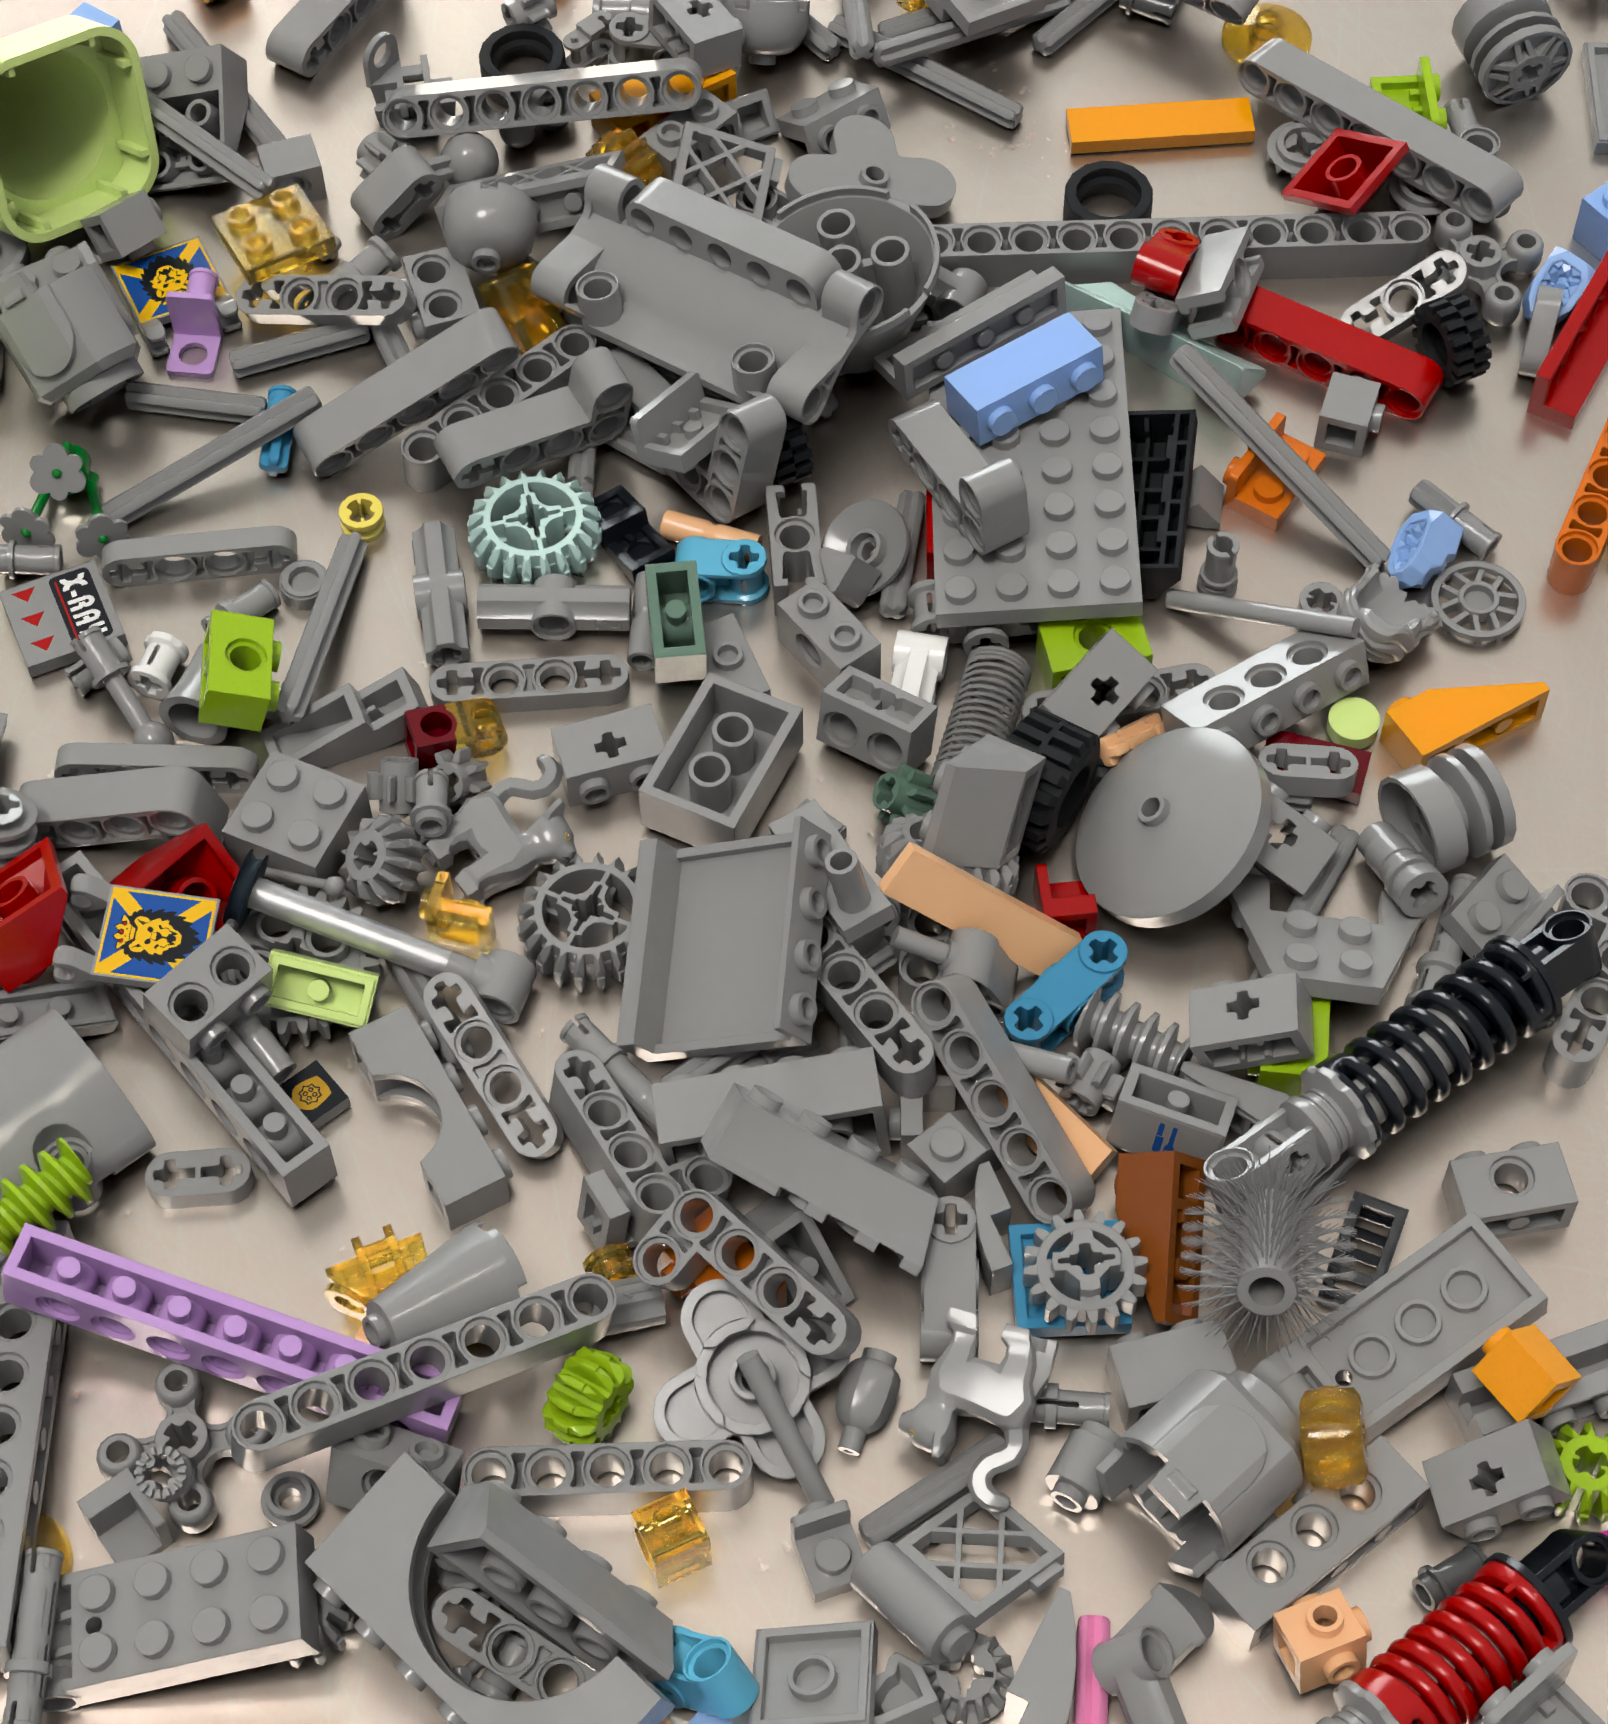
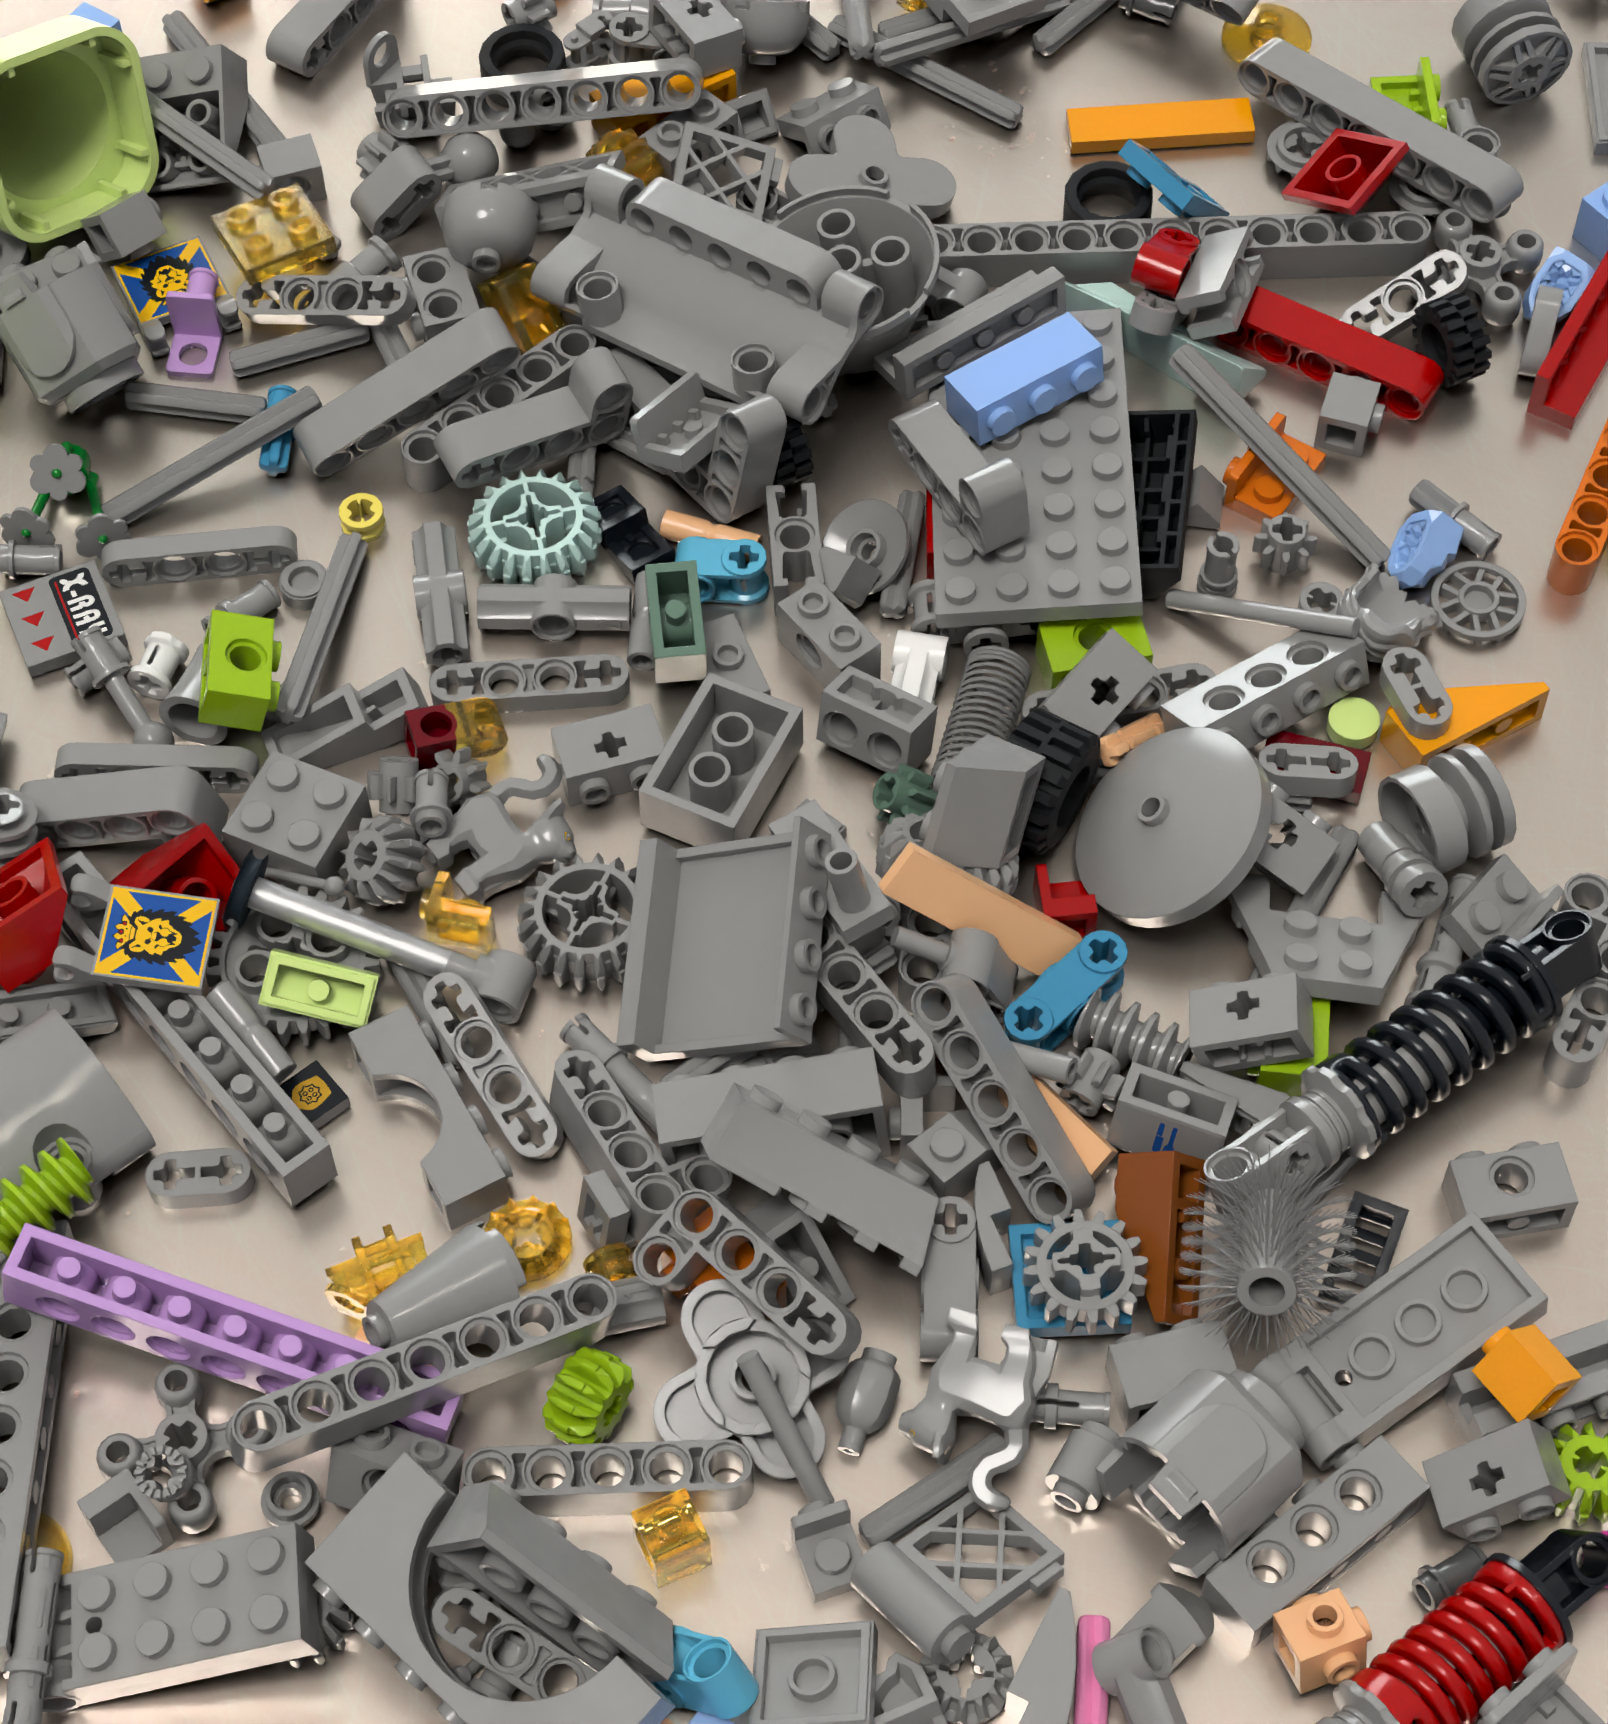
(197, 983): light grey brick -> none
(552, 1233): none -> clear yellow gear
(1178, 194): none -> dark azure plate
(1284, 544): none -> light grey gear
(1333, 1437): clear yellow gear -> none
(1406, 696): none -> light grey beam

